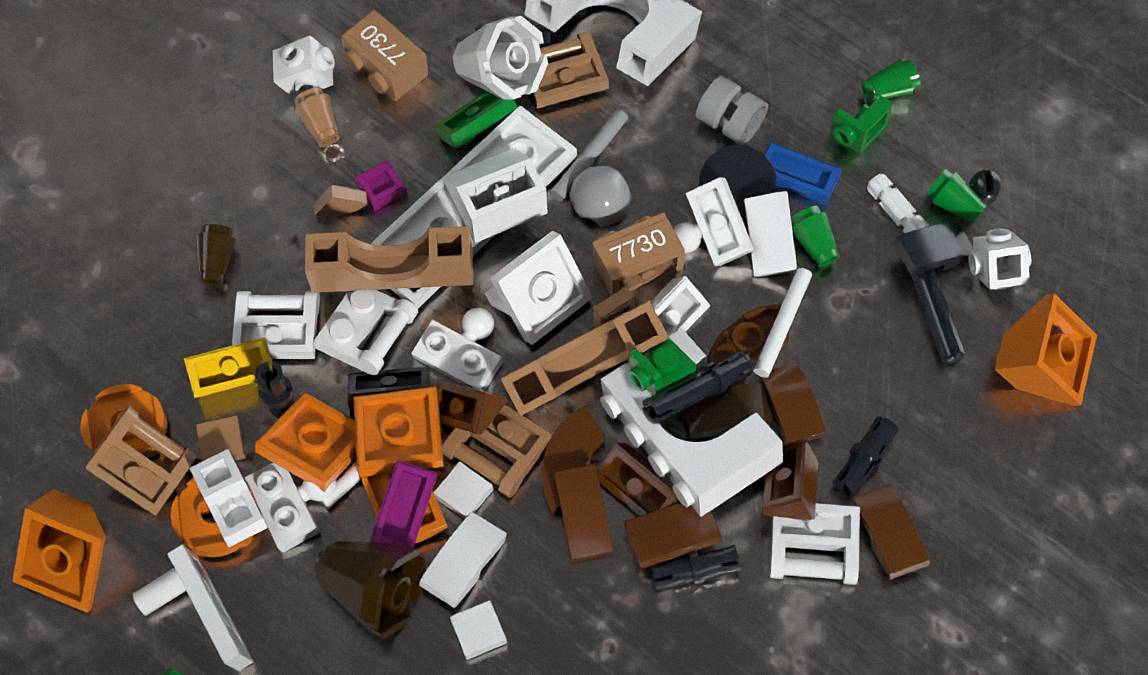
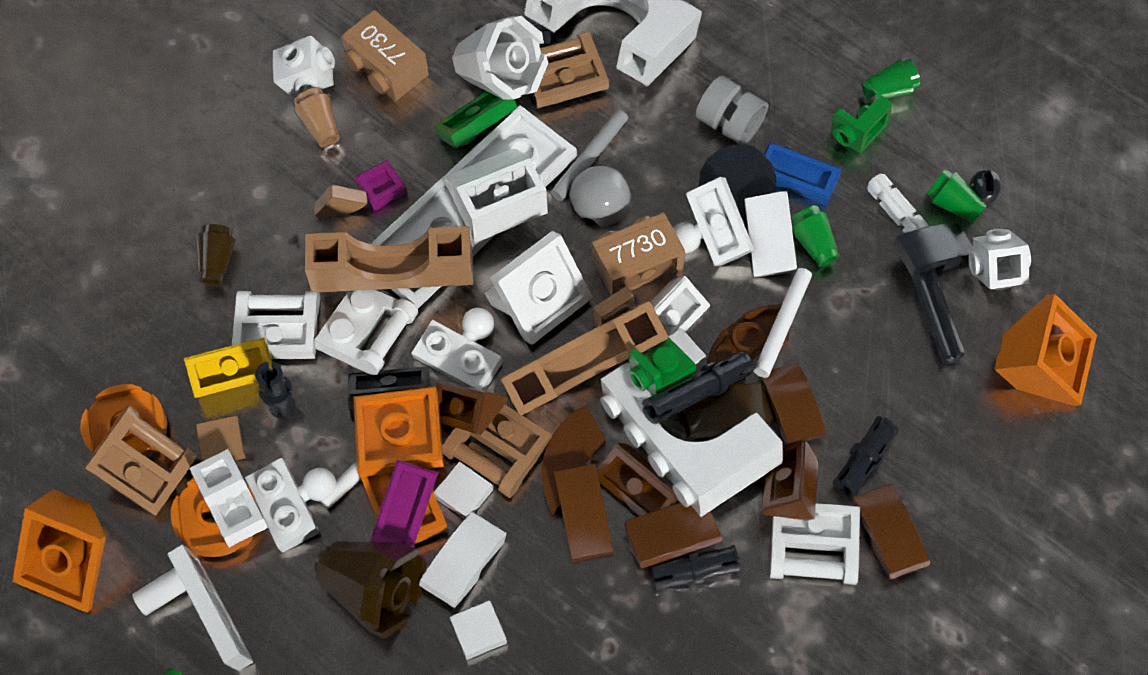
(310, 441): orange plate -> none

